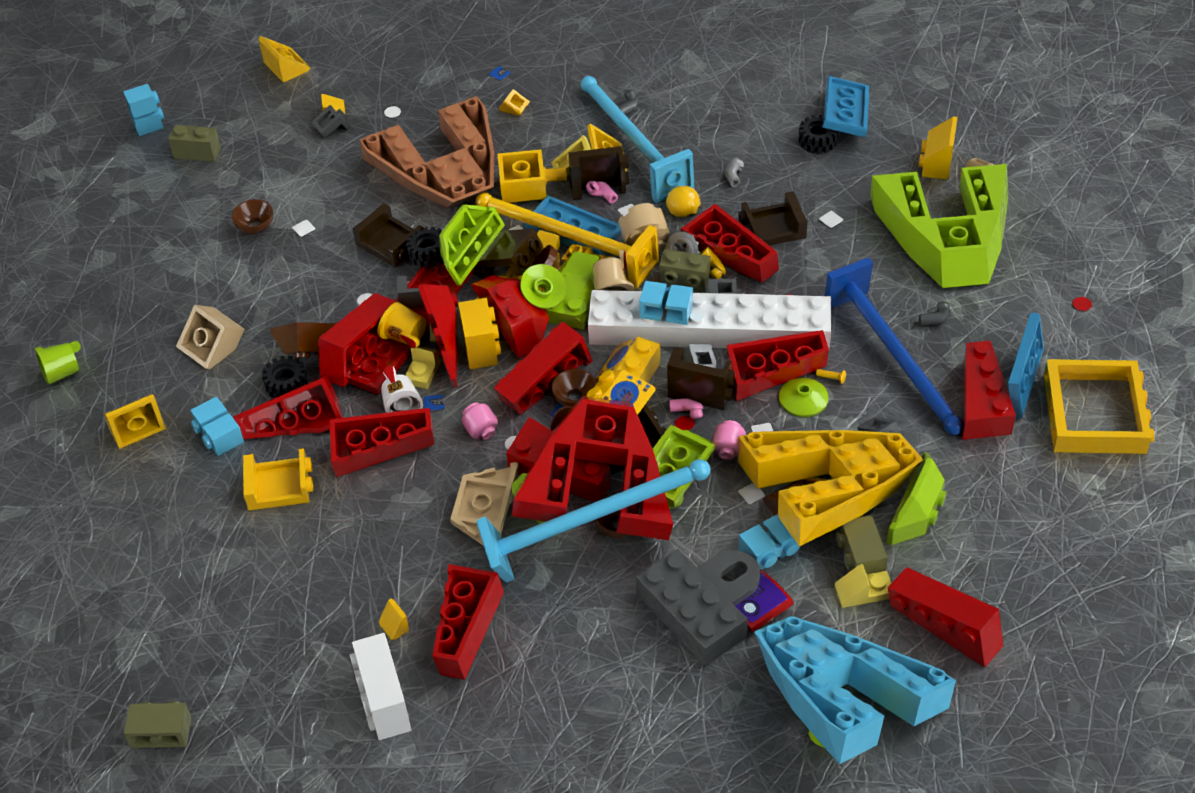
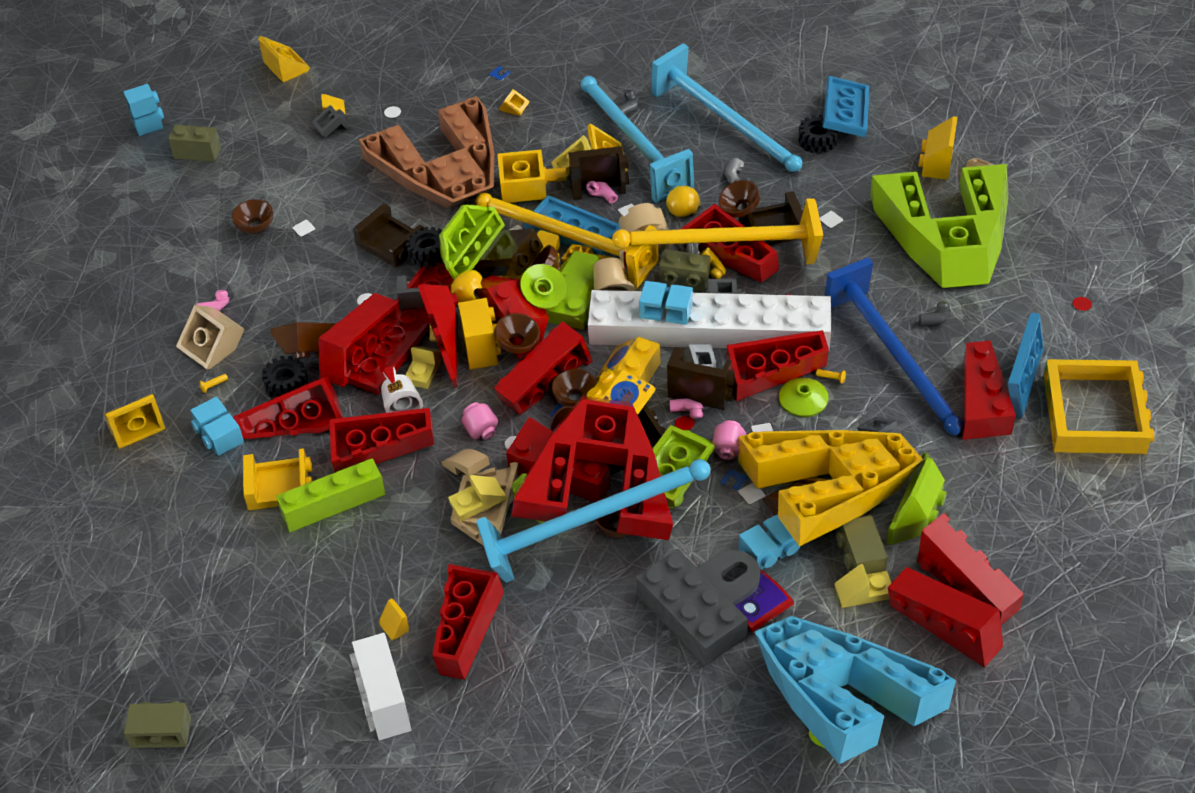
(57, 361): lime hat -> none
(215, 381): none -> yellow piece
(220, 302): none -> bright pink arm
(331, 495): none -> lime brick
(402, 325): yellow hat -> none
(434, 402): blue sticker -> none
(465, 285): none -> yellow hair
(466, 461): none -> tan slope
(478, 497): none -> light yellow slope
(517, 326): none -> reddish brown piece
(672, 70): none -> medium azure piece
(733, 479): none -> blue sticker
(738, 193): none -> reddish brown piece
(808, 231): none -> yellow piece
(959, 566): none -> wedge

